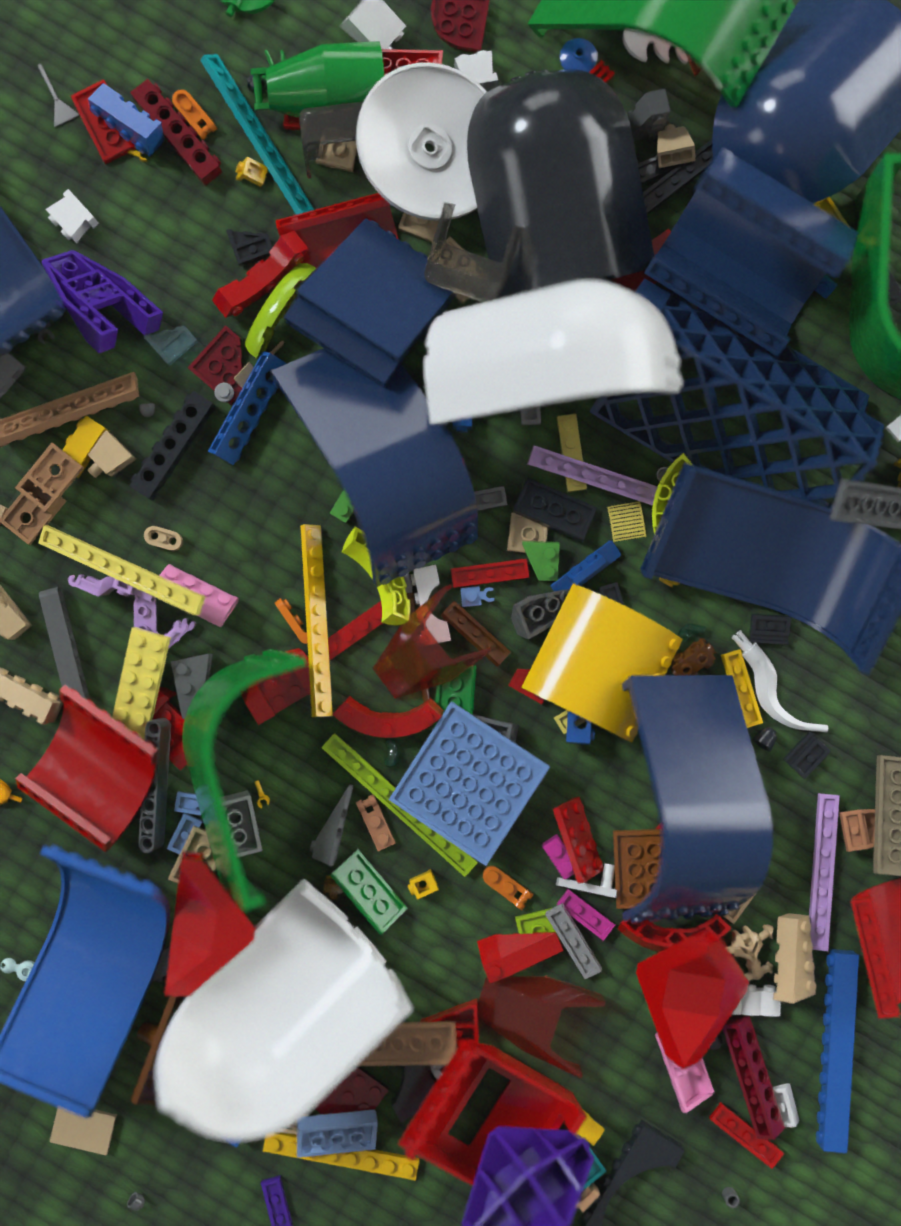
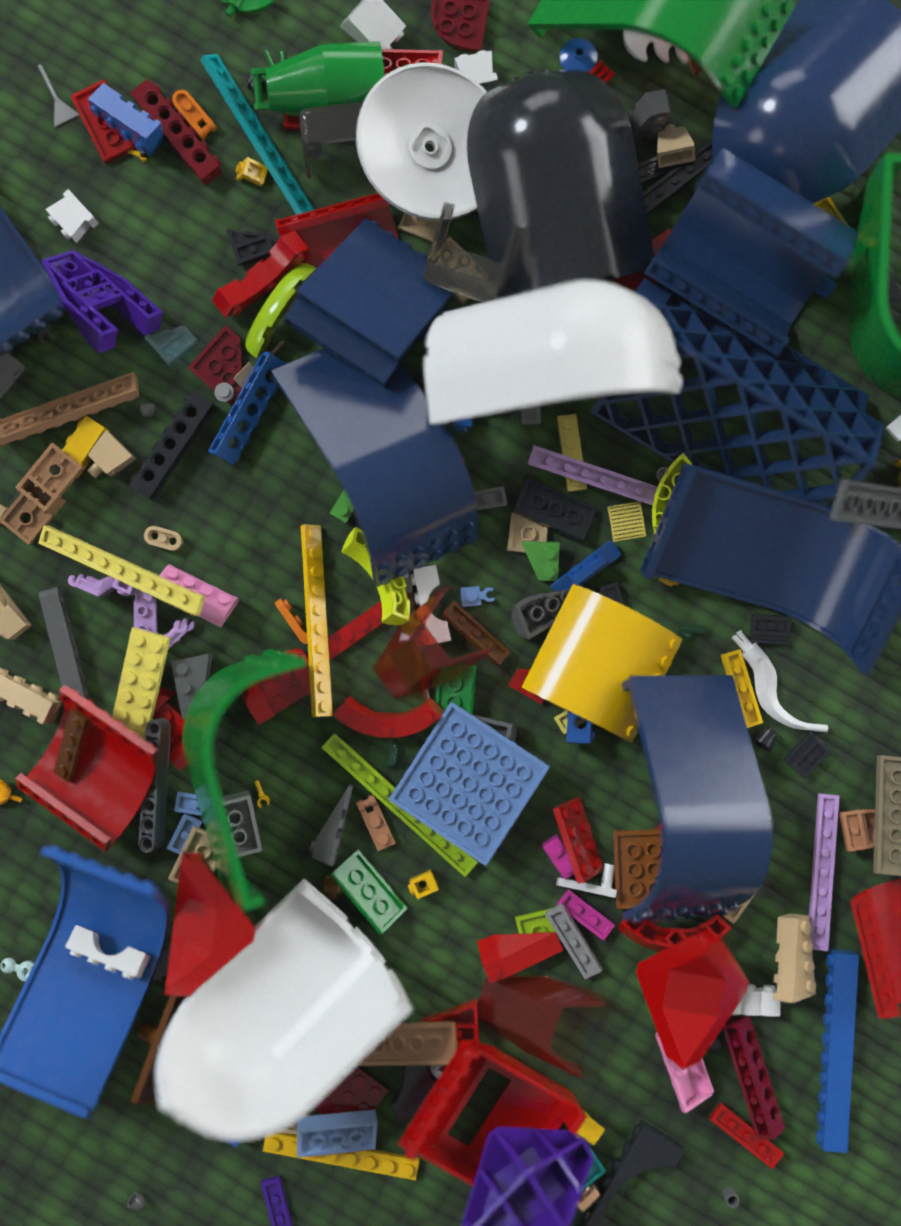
(71, 745): none -> reddish brown plate
(83, 1133): tan tile -> none
(87, 943): none -> white arch
(339, 155): tan tile -> none
(490, 573): red plate -> none
(506, 886): orange plate -> none
(694, 658): reddish brown brick -> none
(748, 946): tan piece -> none
(786, 1104): white slope -> none

